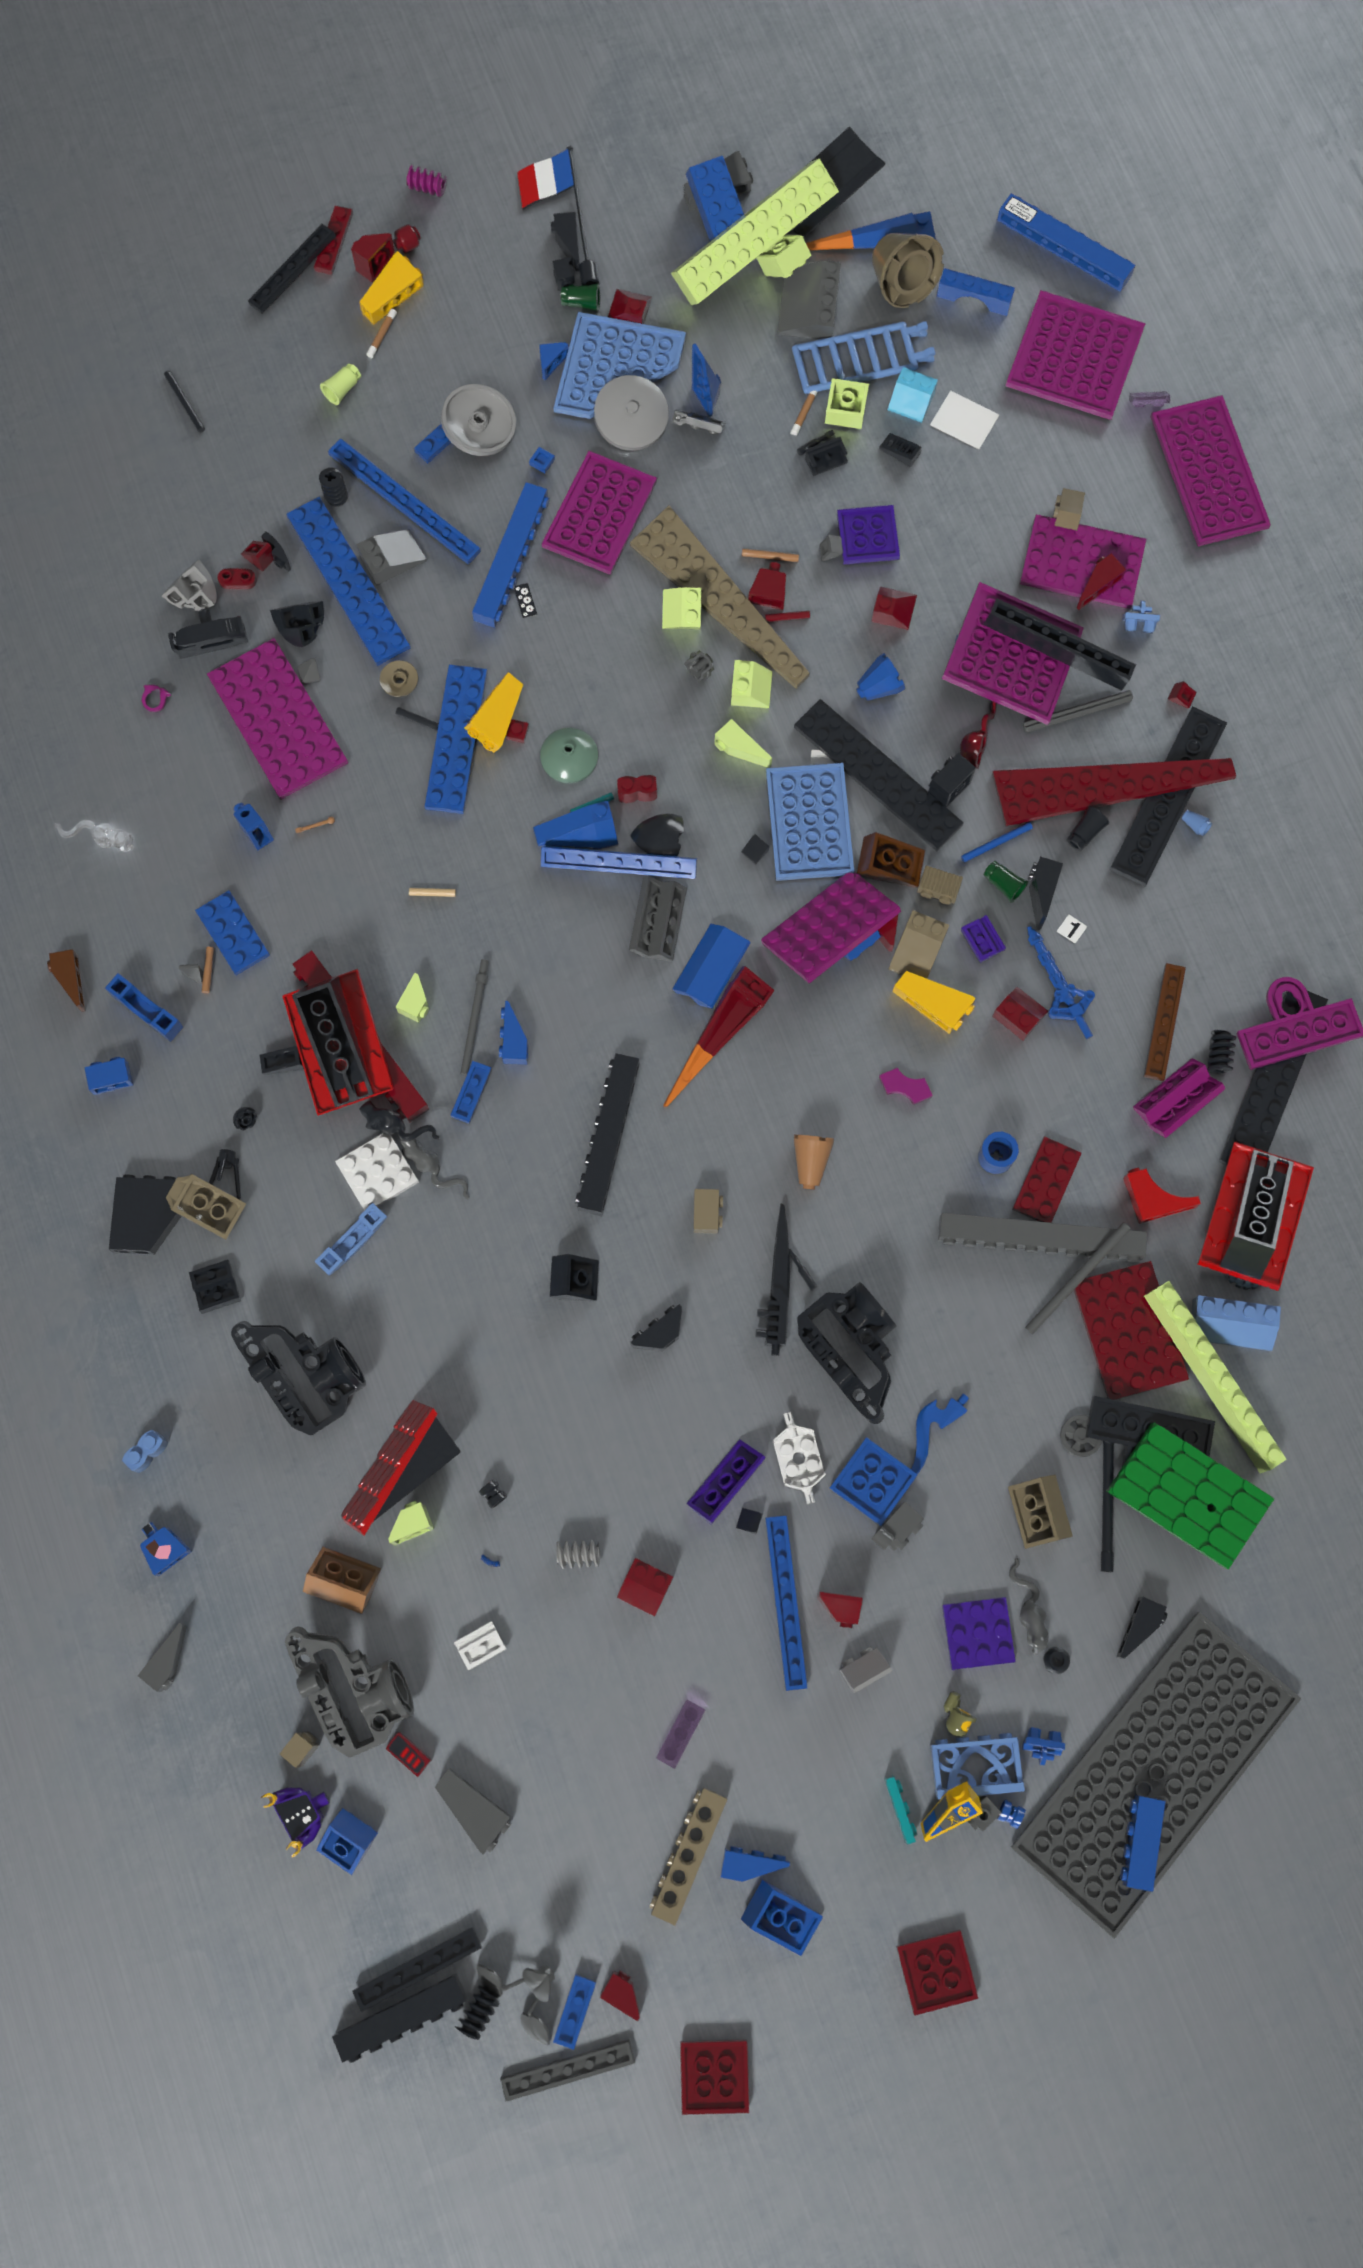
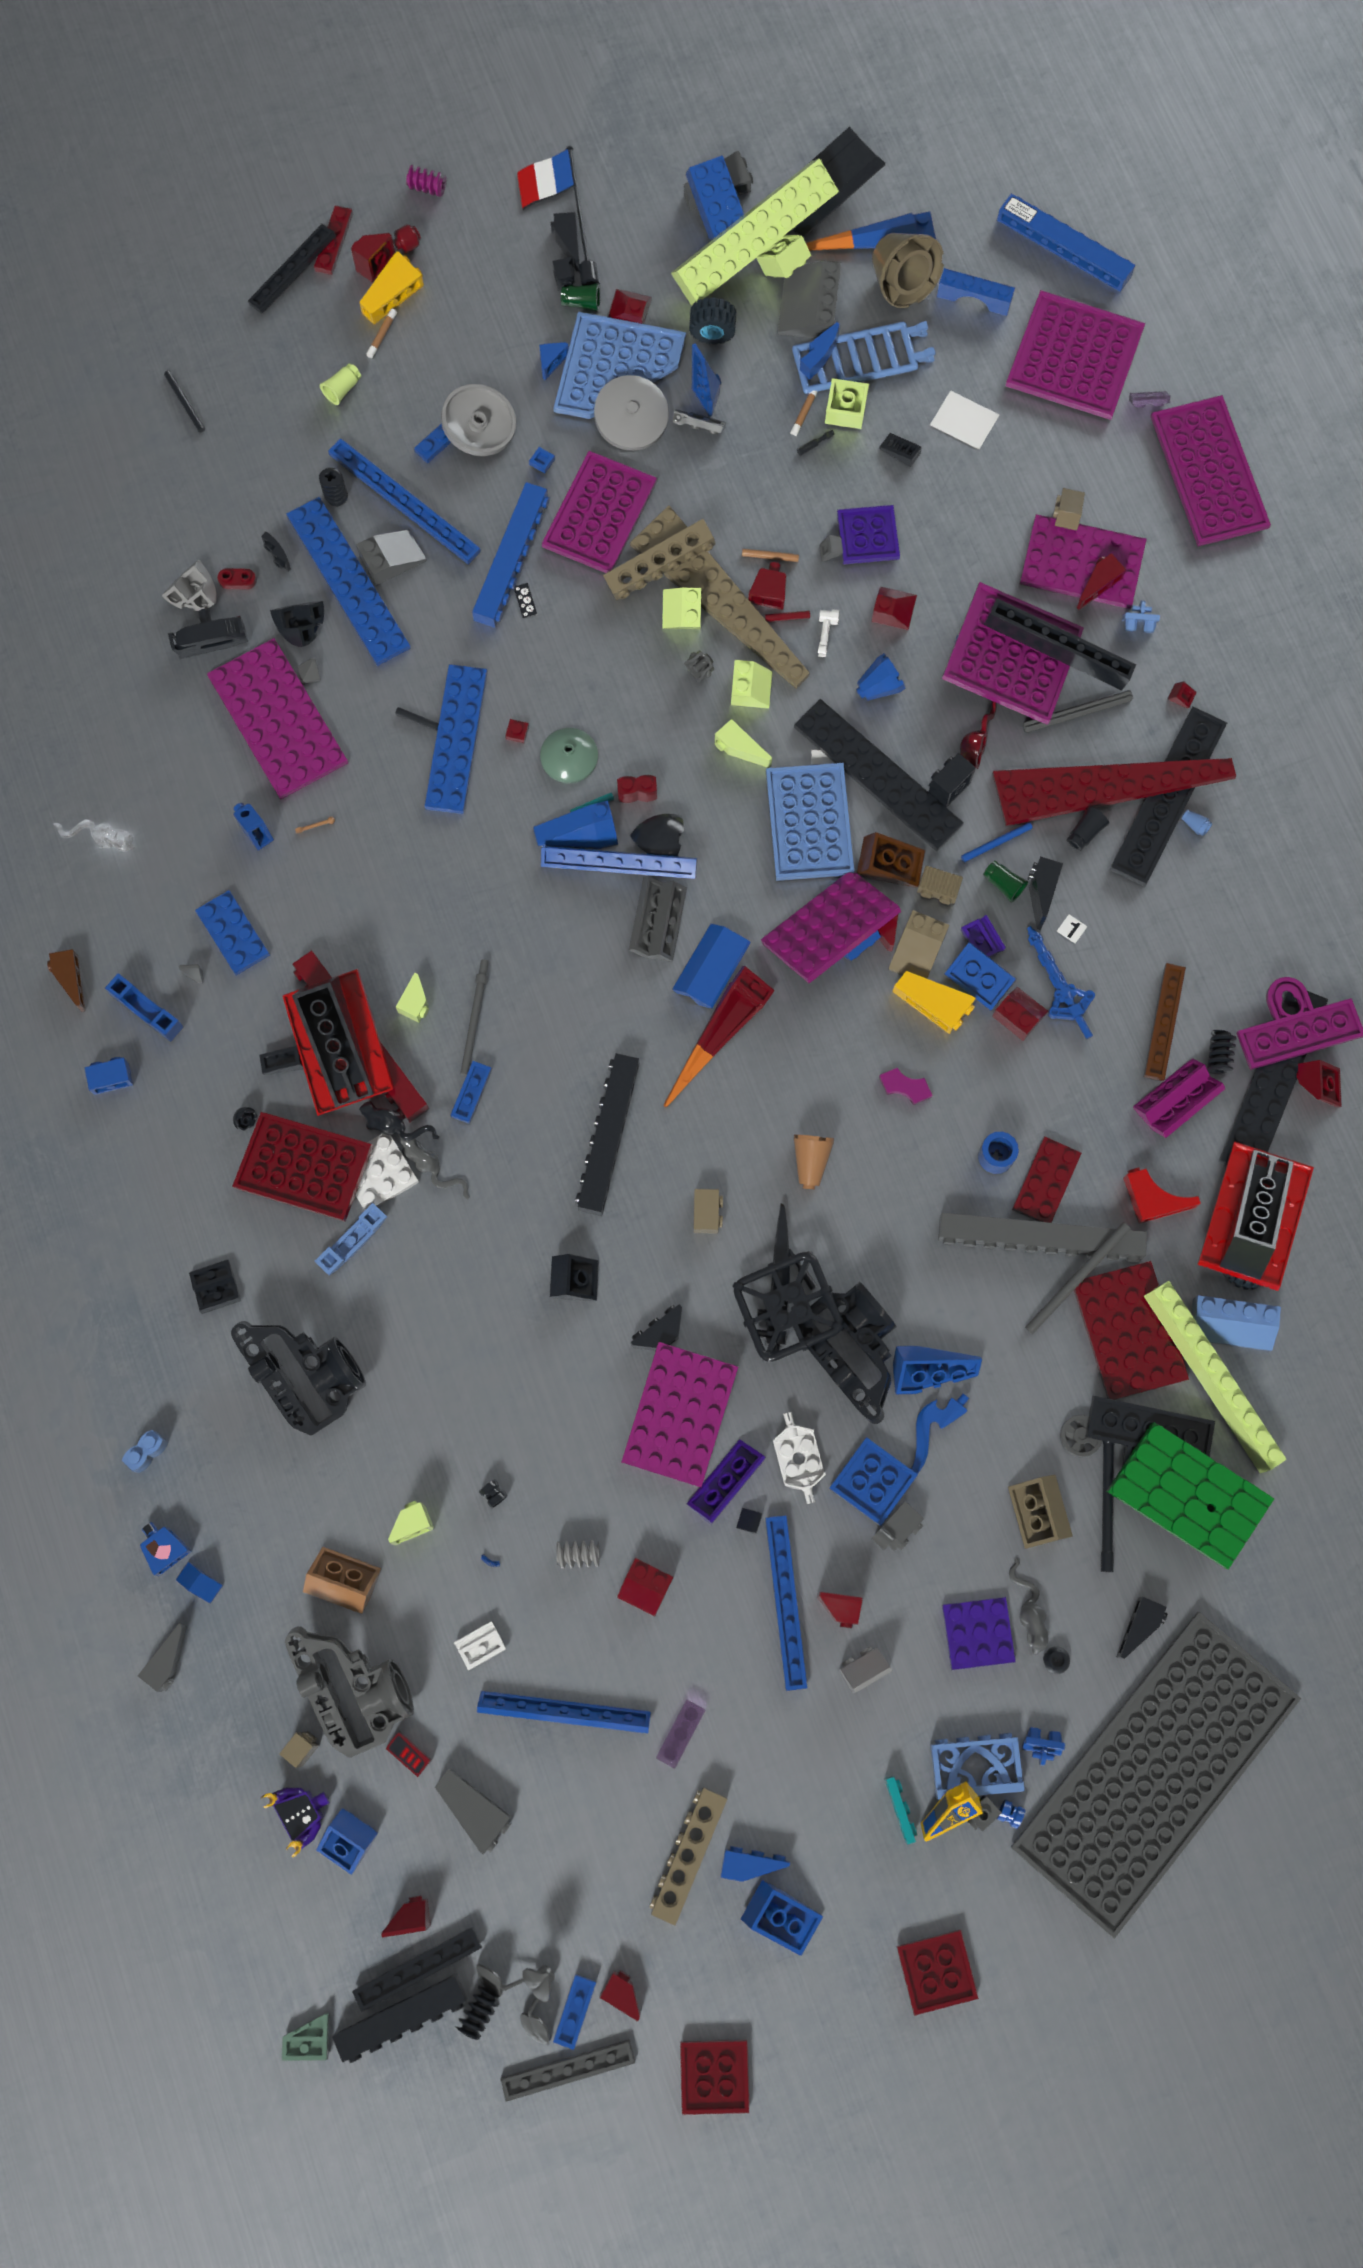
(141, 1214): black slope -> none
(163, 696): magenta piece -> none
(199, 1583): none -> blue slope
(205, 1205): dark tan slope -> none
(207, 970): medium nougat piece -> none
(225, 1161): black plant -> none
(258, 554): dark red slope -> none
(303, 1166): none -> dark red plate
(307, 2041): none -> sand green wing
(398, 671): dark tan dish -> none
(403, 1463): red piece -> none
(410, 1918): none -> dark red slope
(432, 892): tan piece -> none
(494, 715): yellow slope -> none
(514, 1040): blue slope -> none
(564, 1712): none -> blue plate
(663, 550): none -> dark tan brick
(679, 1414): none -> magenta plate
(712, 320): none -> black wheel
(755, 849): black slope -> none
(782, 1319): none -> black plate
(819, 351): none -> blue slope
(826, 456): black hinge -> none
(828, 618): none -> white brick
(912, 394): medium azure slope -> none
(927, 1367): none -> blue wedge
(958, 1719): olive piece -> none
(980, 976): none -> blue plate
(1143, 1843): blue brick -> none
(1321, 1081): none -> dark red slope

